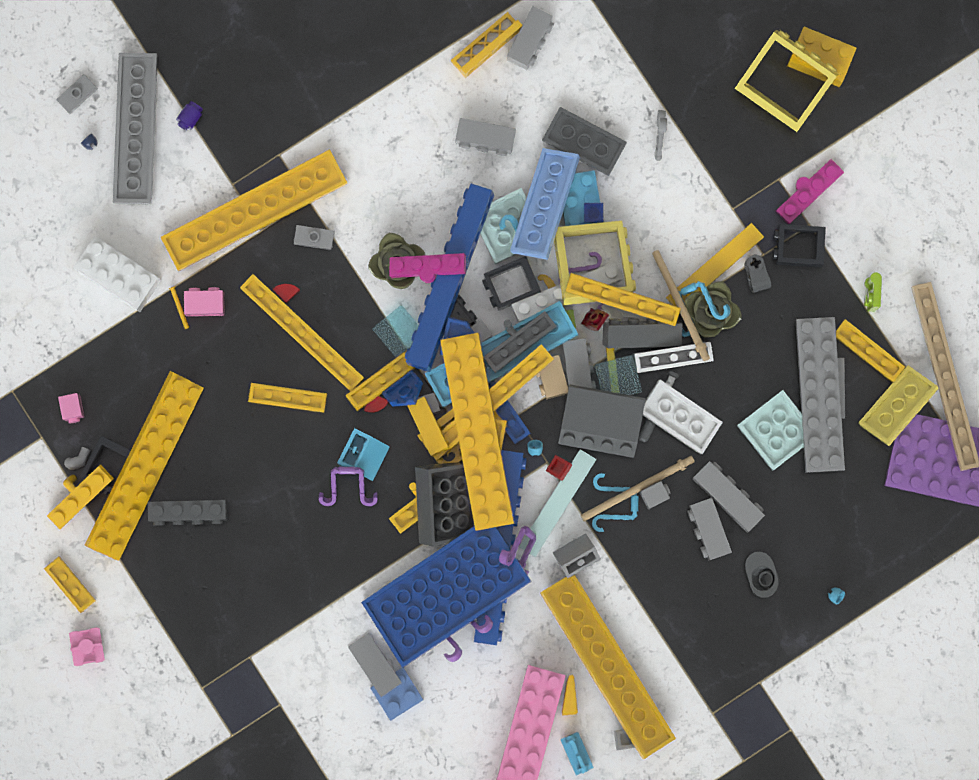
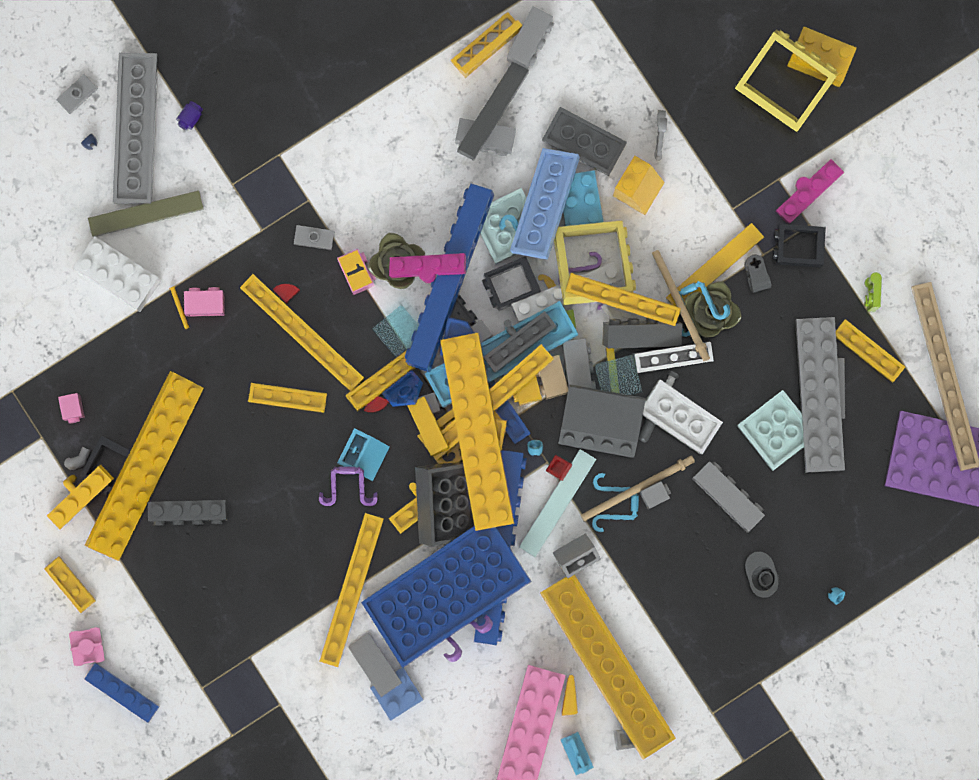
(121, 692): none -> blue plate
(145, 213): none -> olive tile
(254, 210): yellow plate -> none
(351, 590): none -> yellow plate
(356, 272): none -> yellow brick
(493, 111): none -> dark grey tile
(508, 557): medium lavender piece -> none
(528, 393): none -> yellow slope
(593, 212): clear blue plate -> none
(594, 319): dark red slope -> none
(638, 185): none -> yellow slope
(709, 529): light grey brick -> none
(898, 405): light yellow plate -> none

